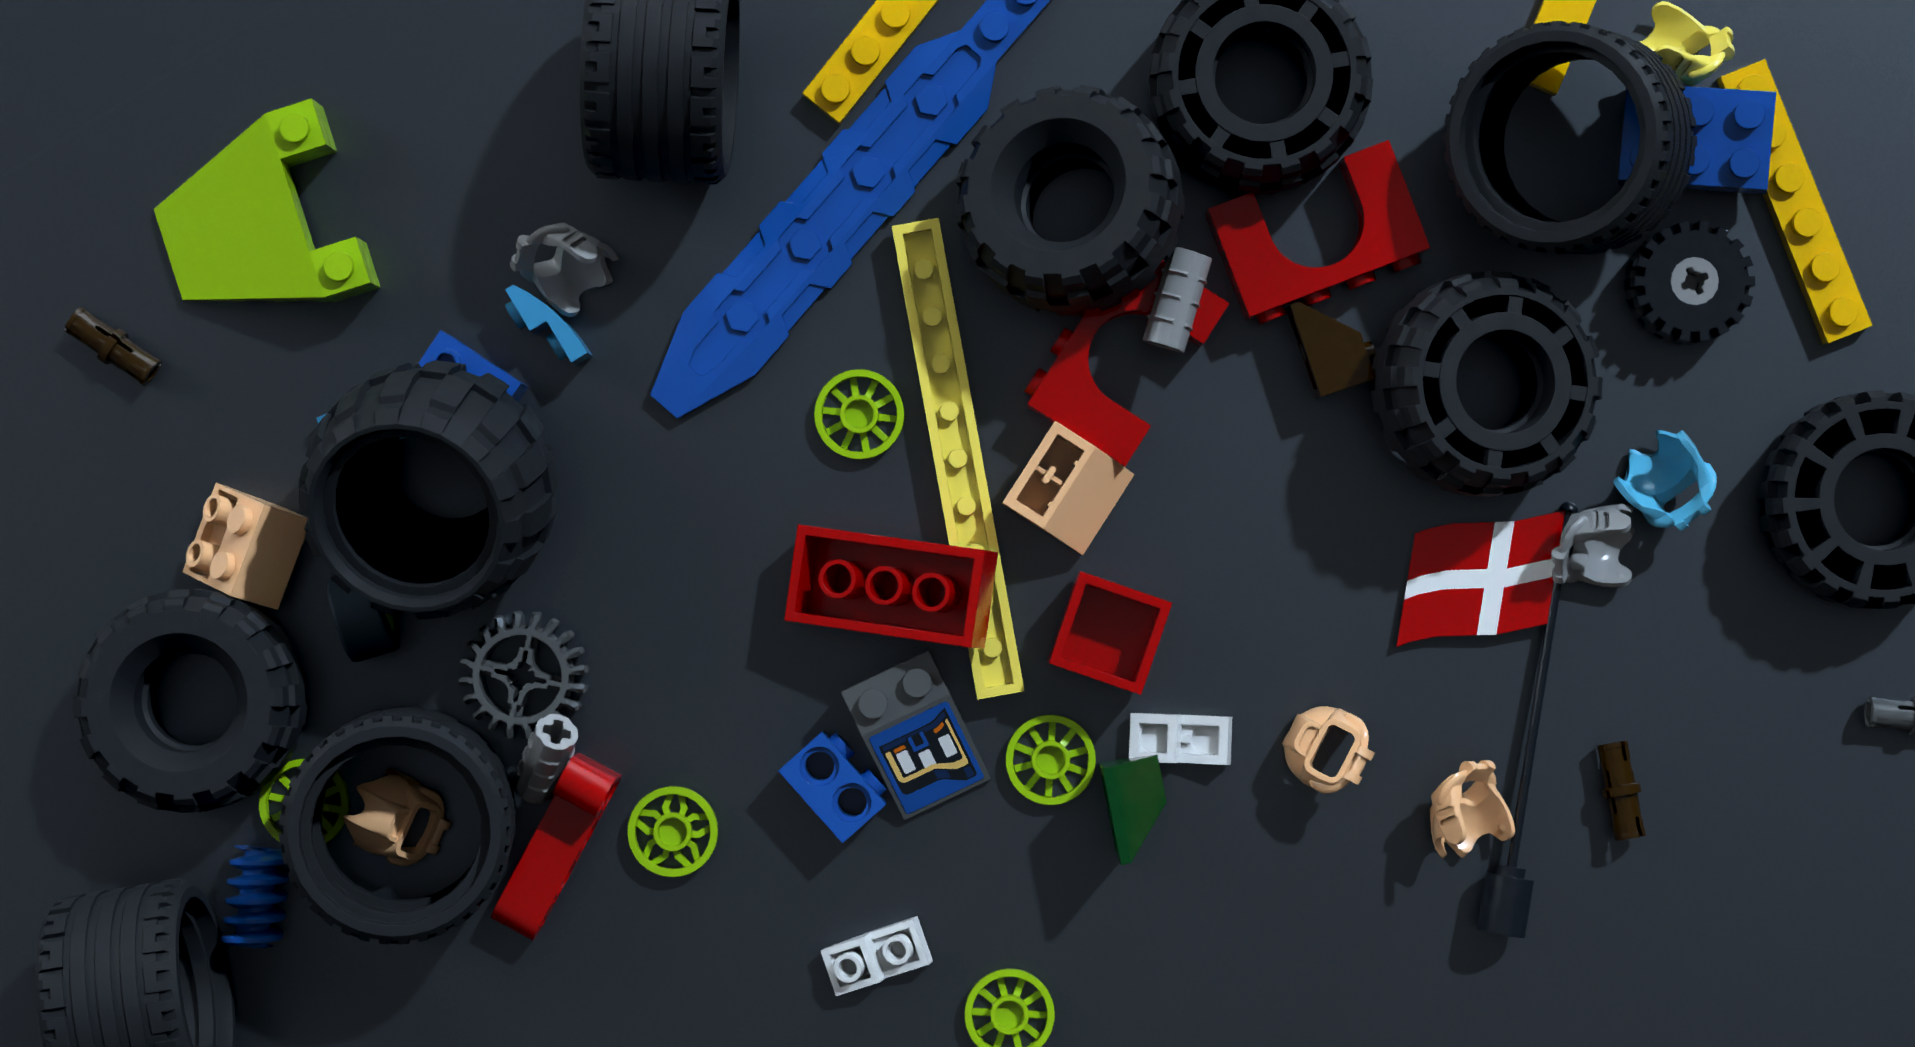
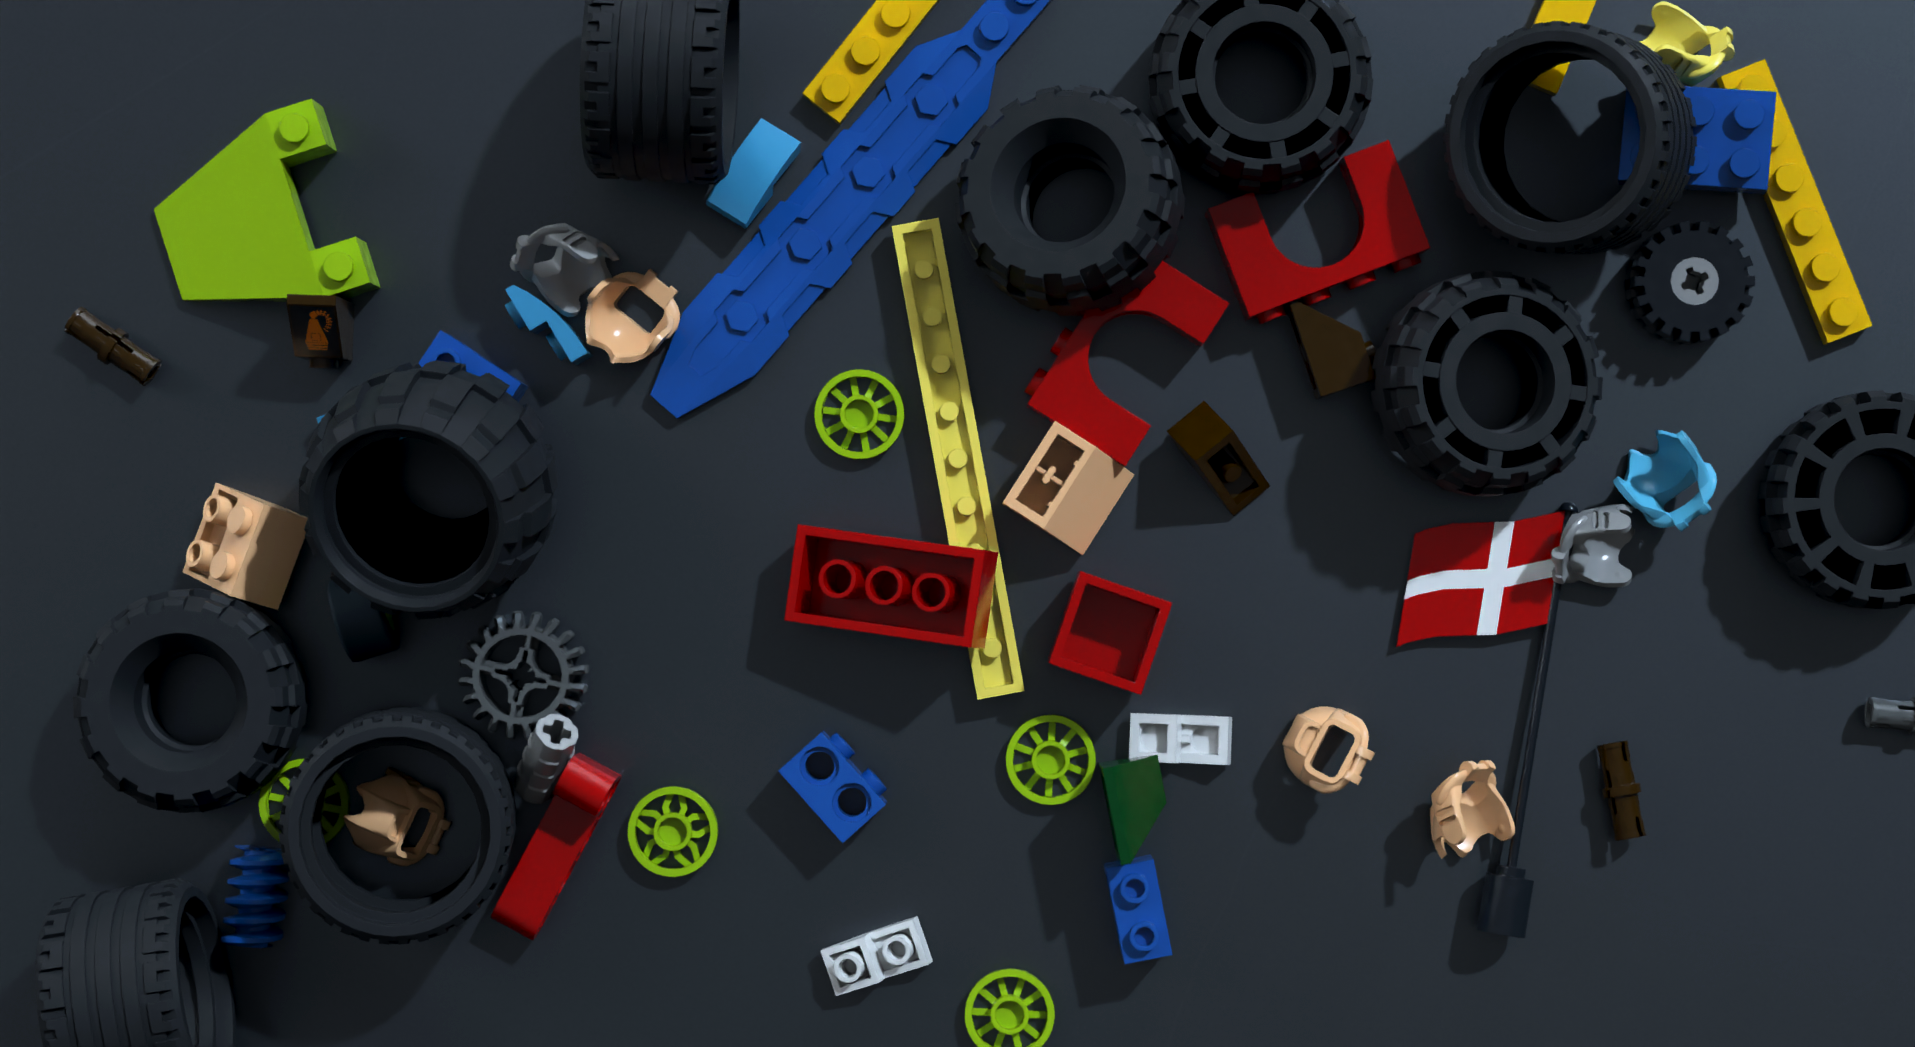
(321, 329): none -> slope
(619, 334): none -> light nougat helmet
(753, 173): none -> dark azure slope
(916, 734): slope -> none
(1138, 909): none -> blue brick
(1177, 300): light grey axle -> none
(1218, 457): none -> dark brown slope

